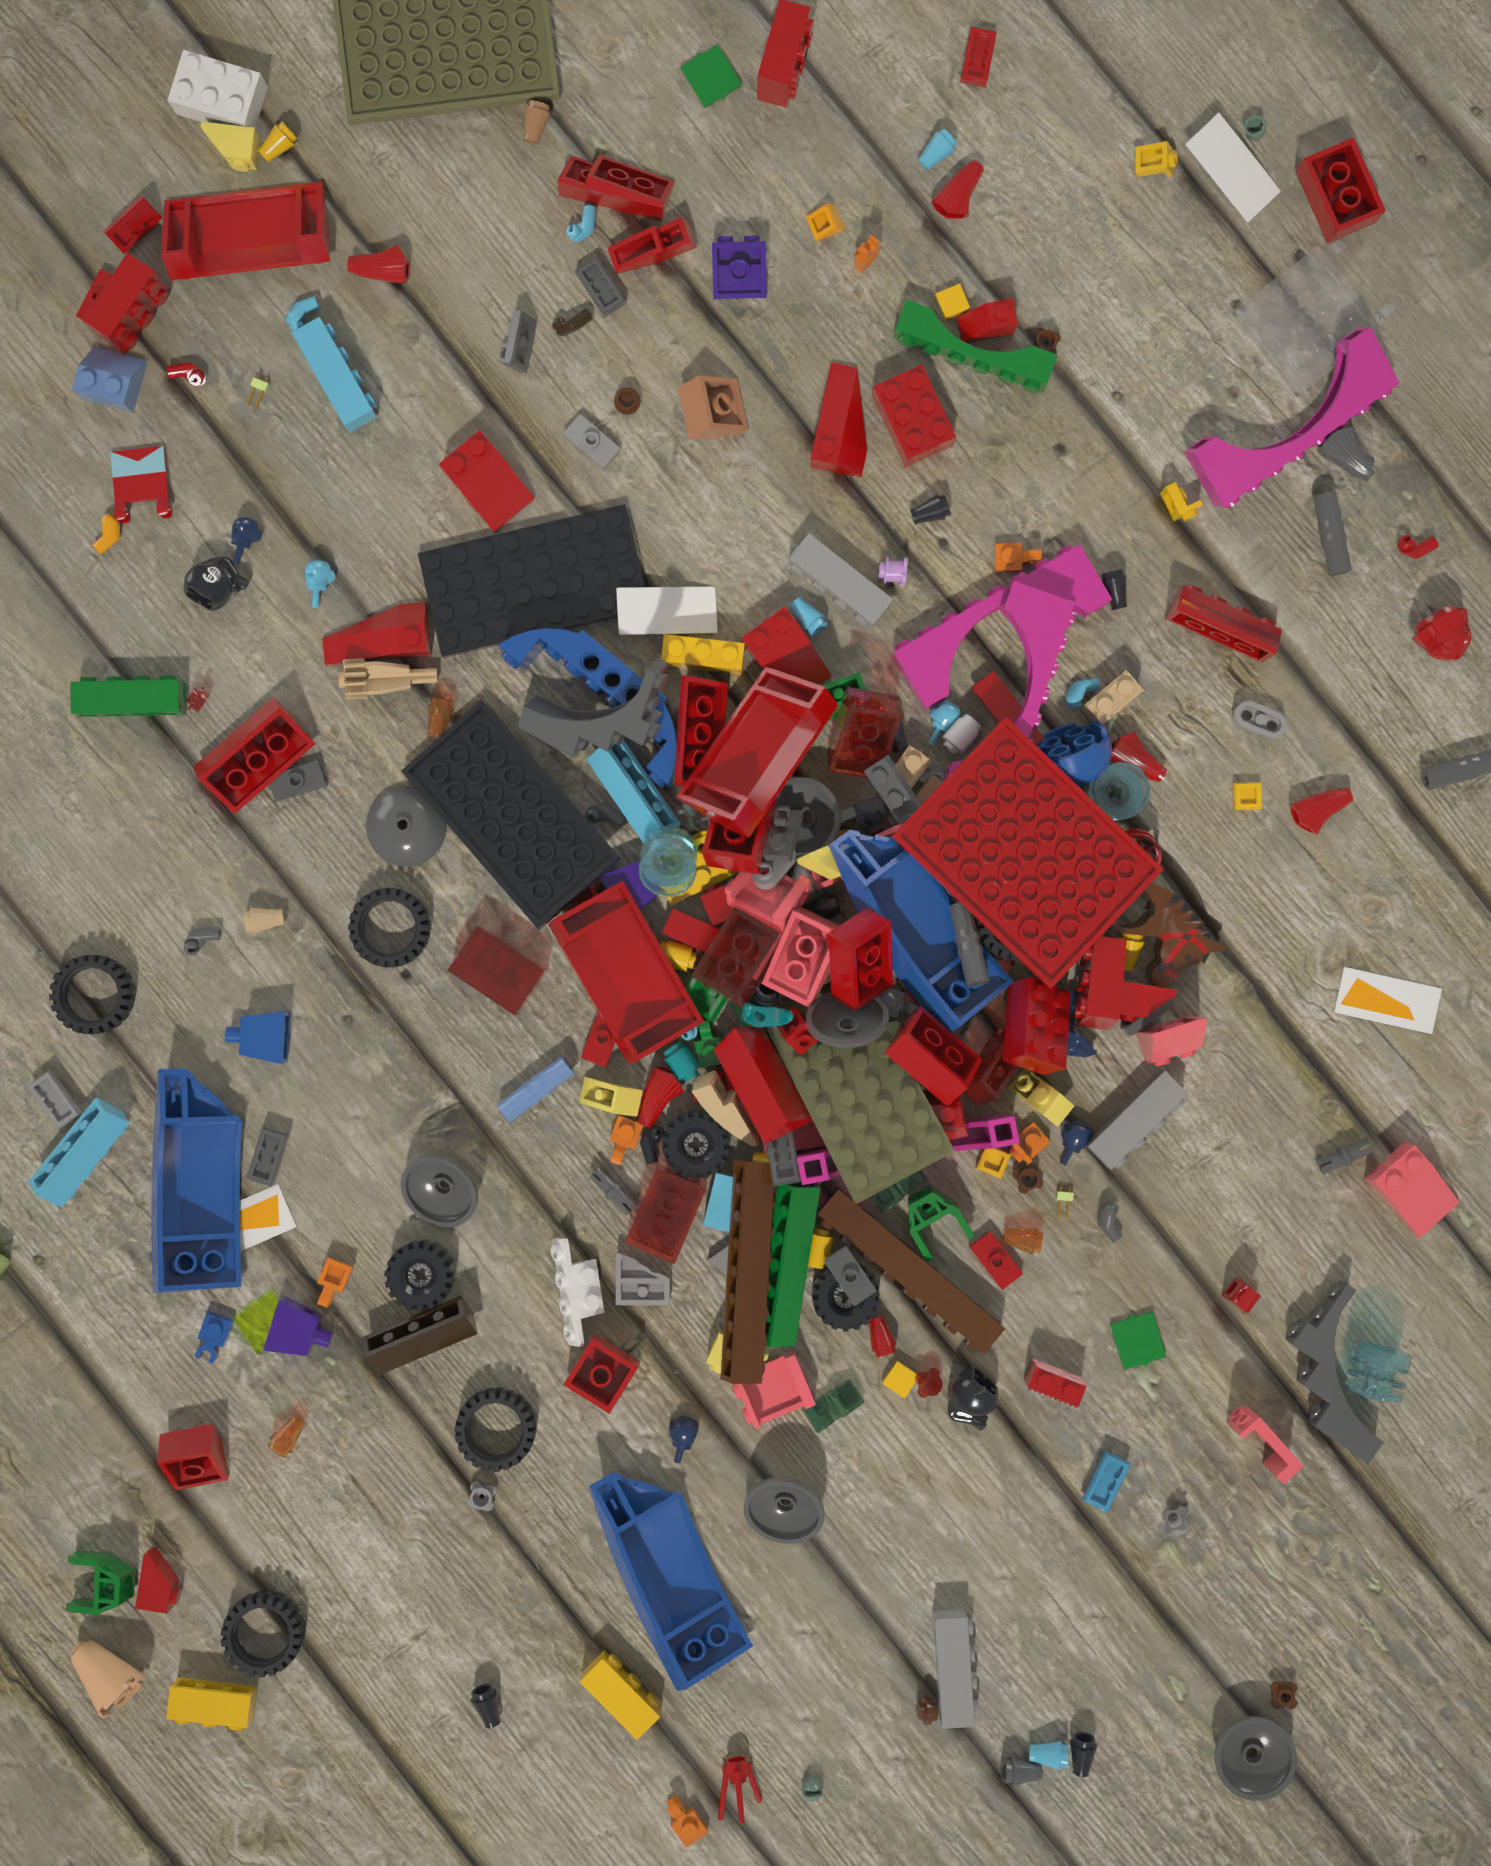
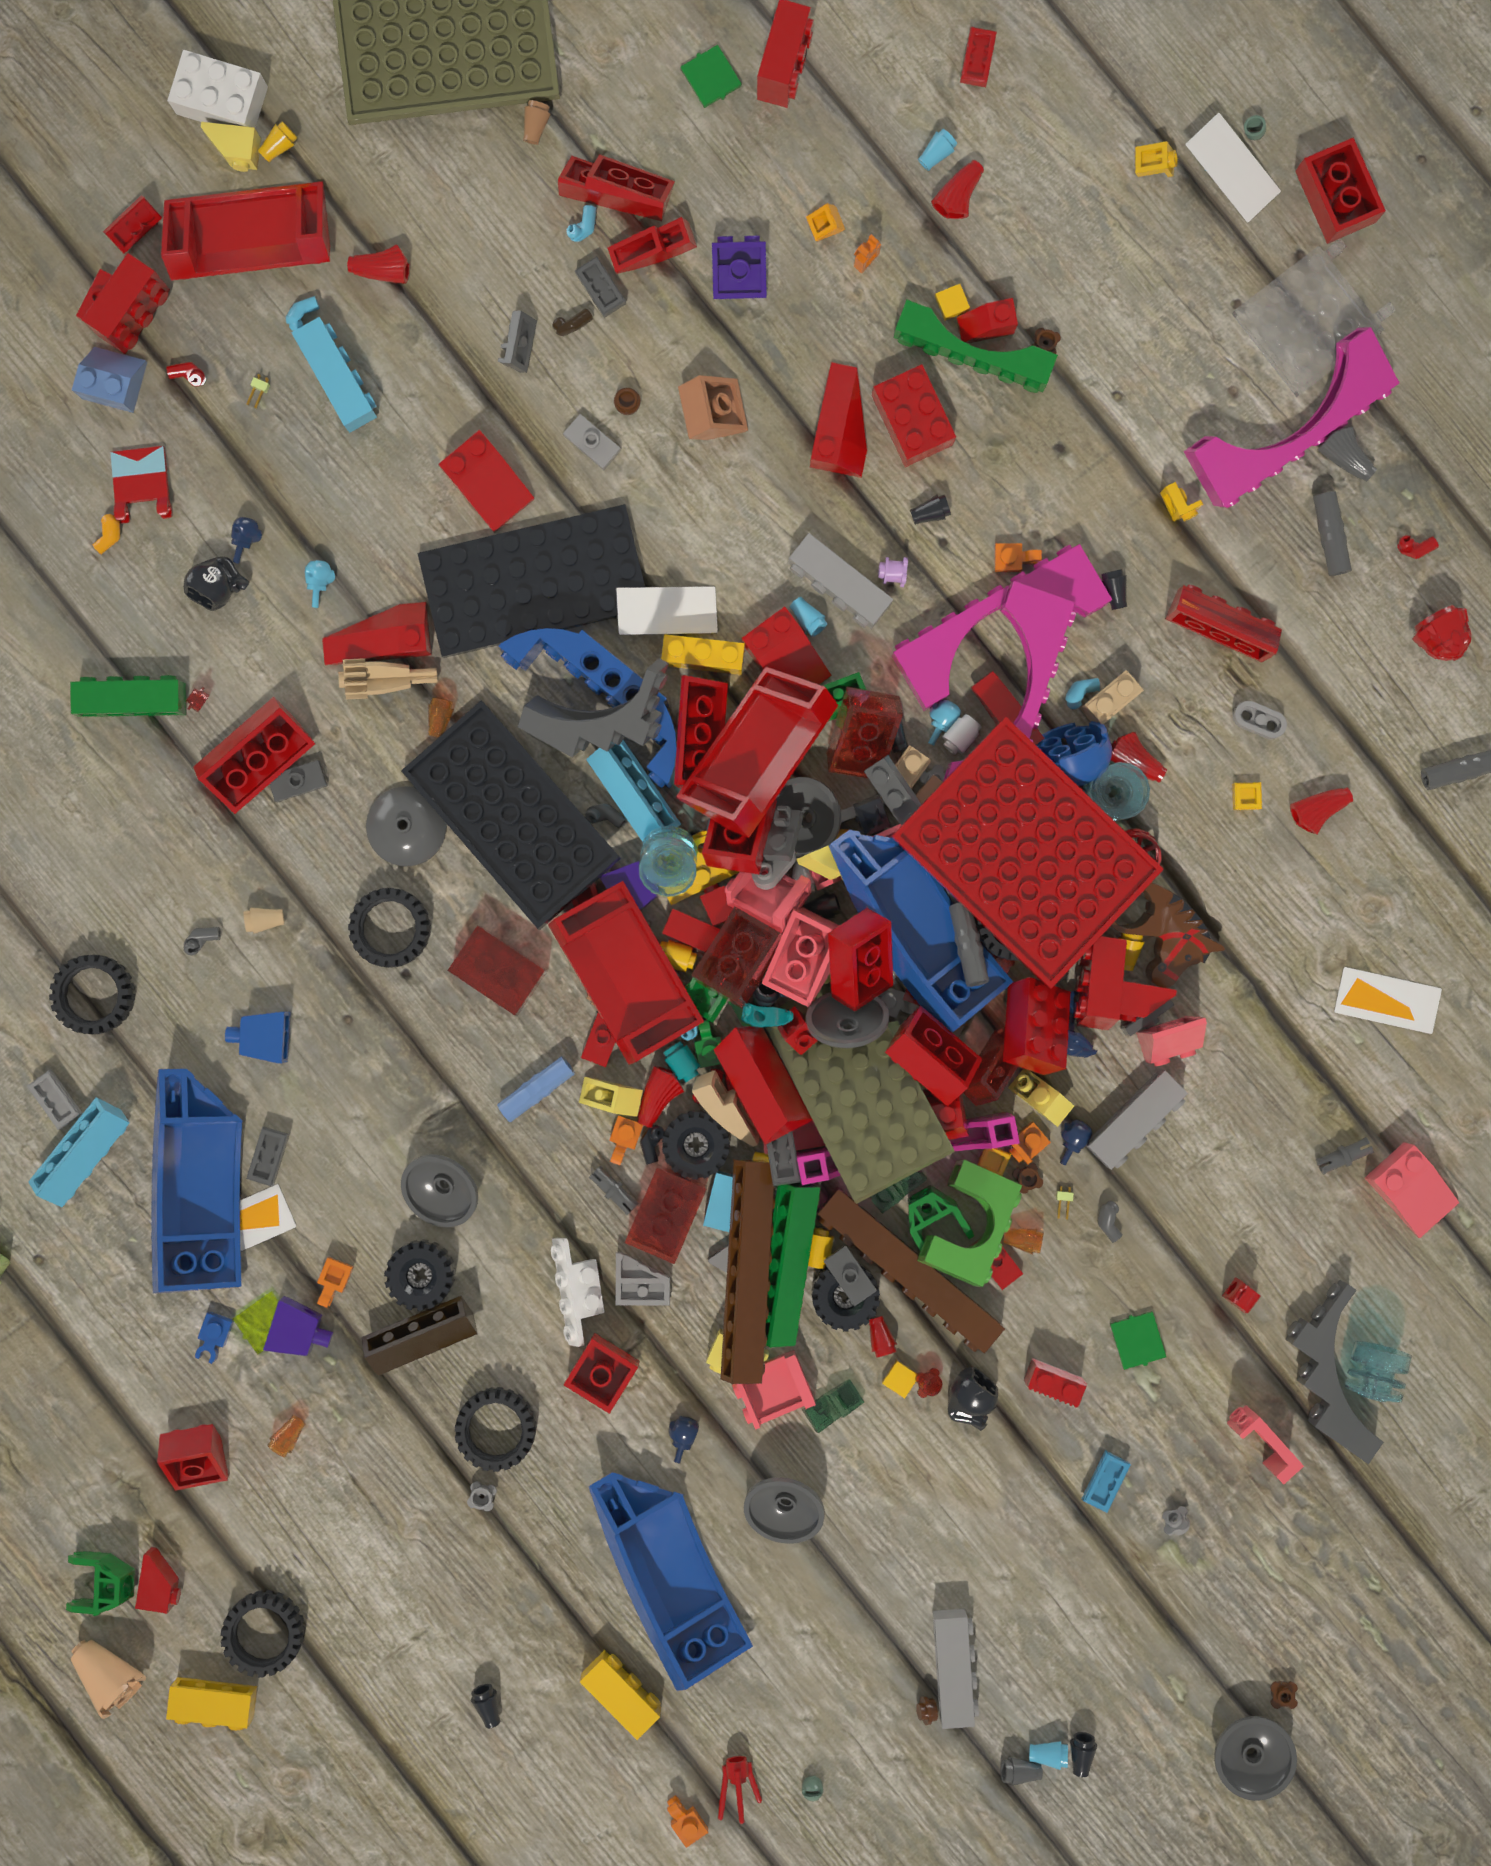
(998, 1199): none -> bright green arch

